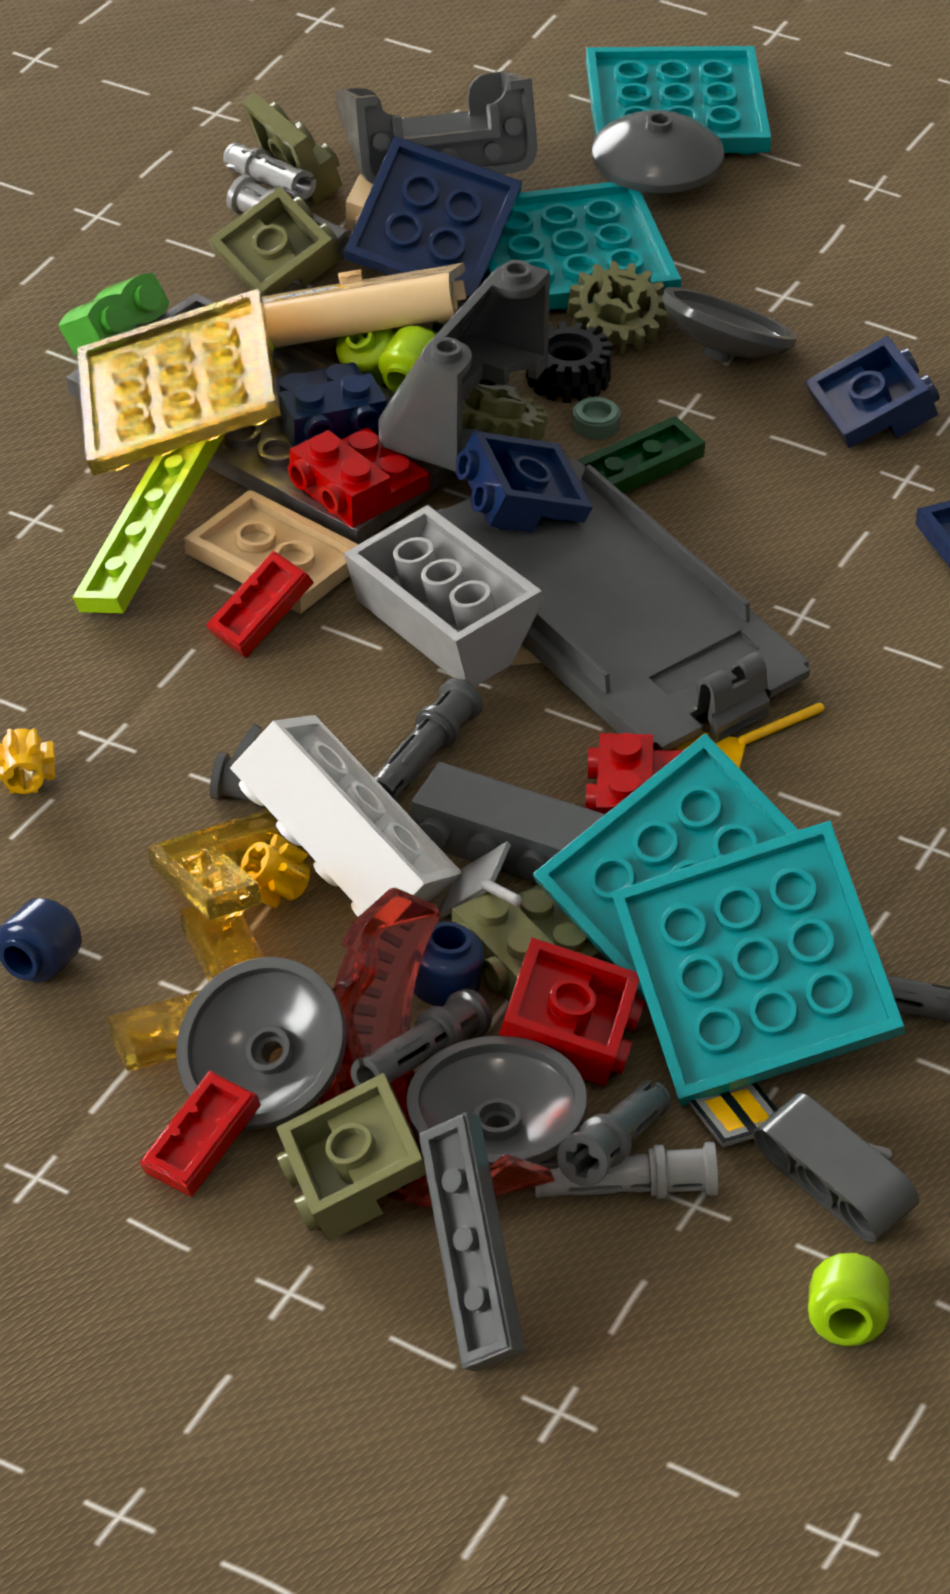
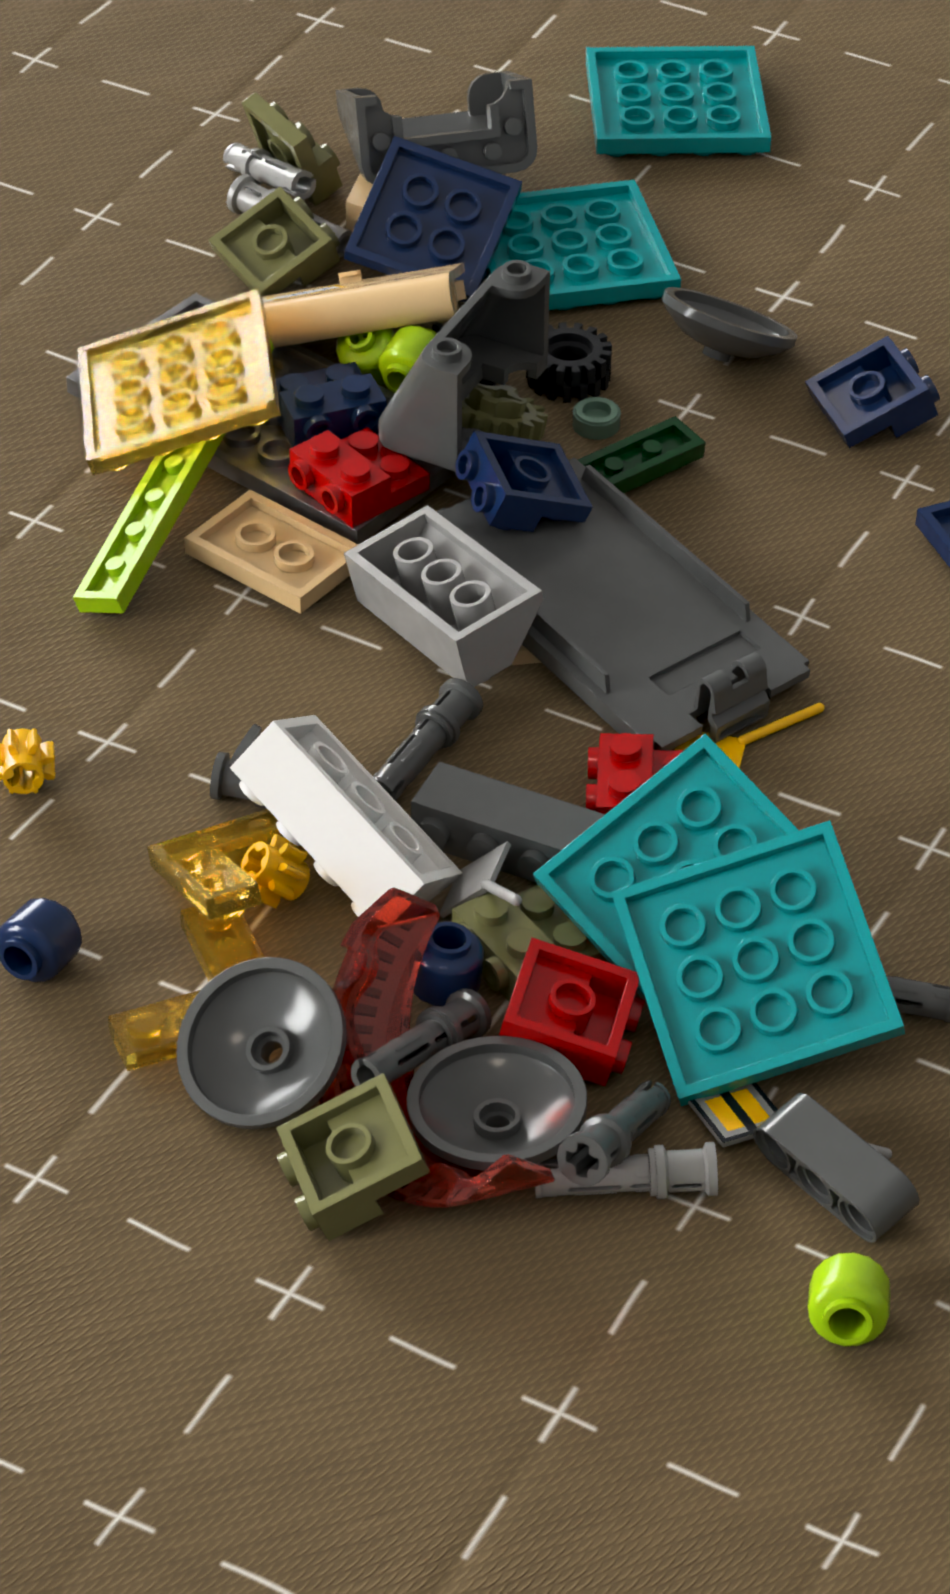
(115, 311): bright green brick -> none
(200, 1133): red plate -> none
(259, 604): red plate -> none
(471, 1242): dark grey tile -> none
(619, 305): olive gear -> none
(657, 152): dark grey dish -> none

